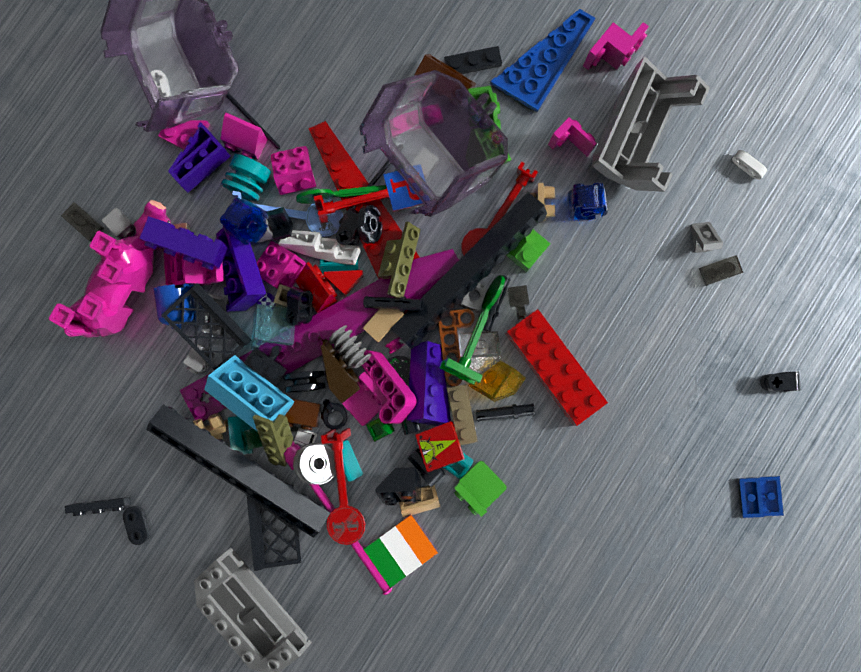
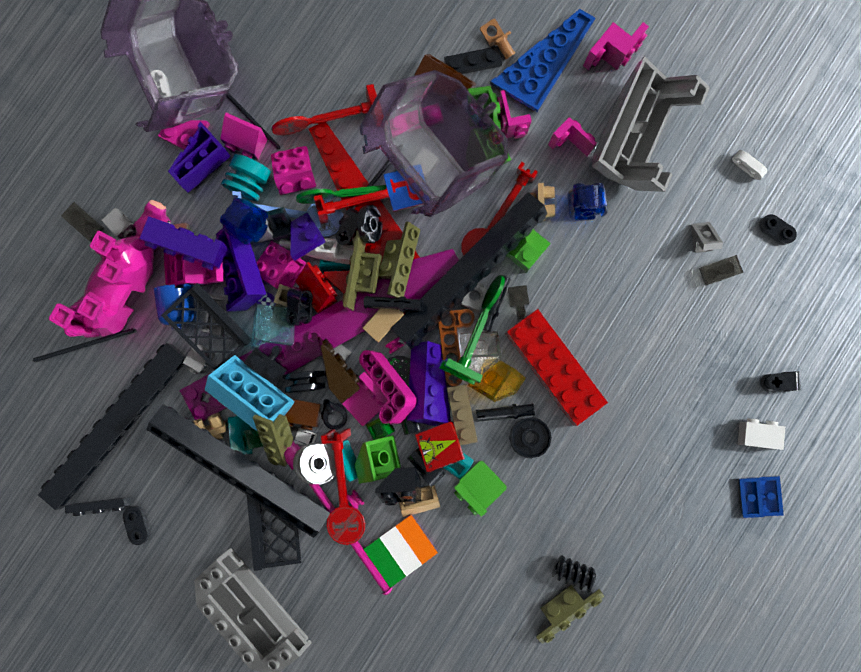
(83, 345): none -> black axle
(112, 427): none -> black brick
(298, 123): none -> red piece
(304, 236): none -> dark purple wing
(347, 347): light grey piece -> none
(354, 499): none -> dark pink bush
(362, 273): none -> olive bracket
(377, 459): none -> bright green slope
(499, 39): none -> medium nougat bracket
(512, 127): none -> dark pink bracket
(541, 442): none -> black wheel
(565, 609): none -> olive bracket
(574, 572): none -> black piece
(761, 435): none -> white brick
(777, 231): none -> black plate

